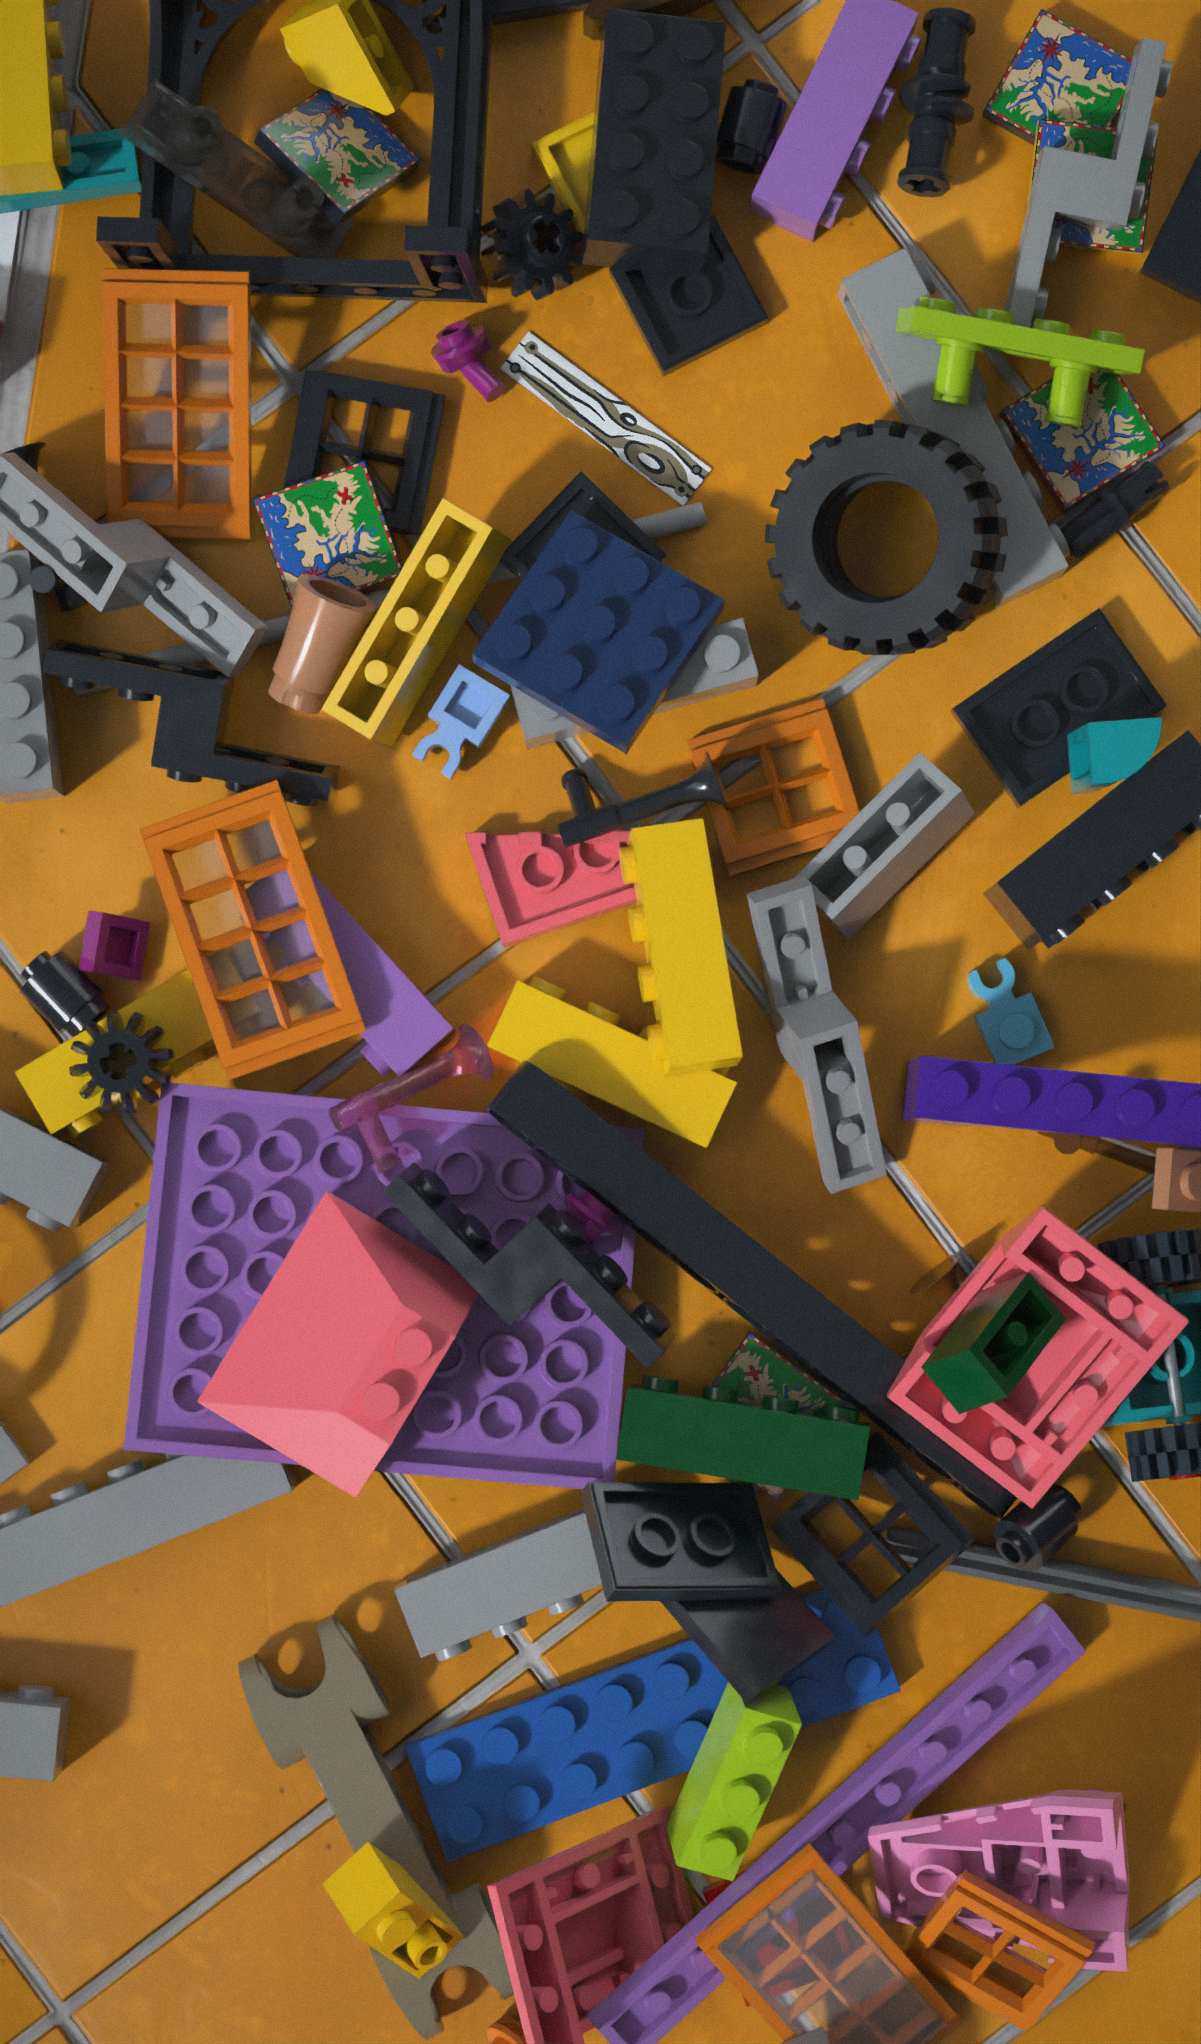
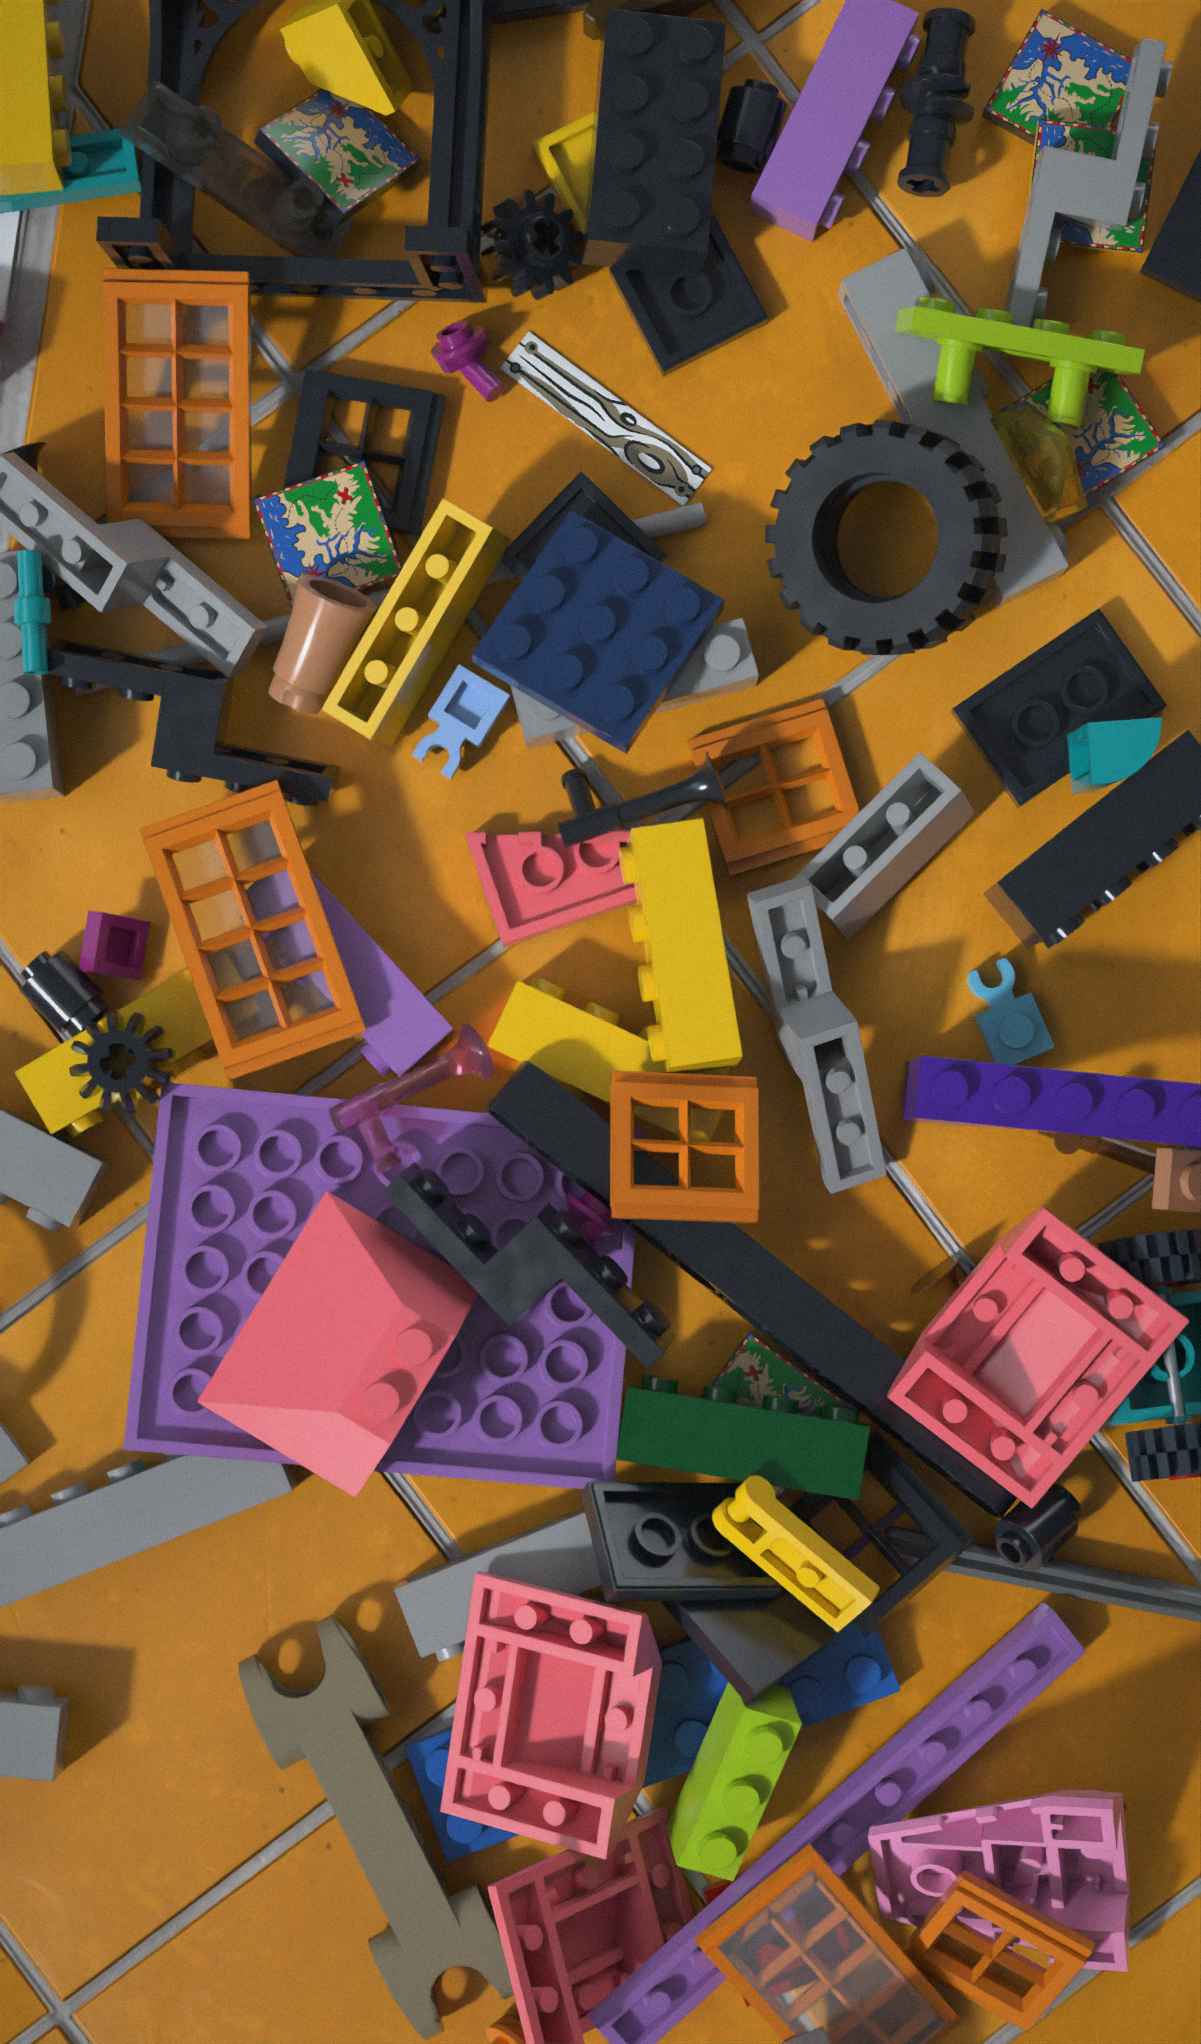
(32, 612): none -> teal bar
(391, 1911): yellow slope -> none
(551, 1715): none -> coral slope
(684, 1201): none -> orange piece
(793, 1553): none -> yellow plate
(993, 1343): dark green brick -> none
(1042, 460): none -> clear yellow slope
(1114, 509): black axle -> none

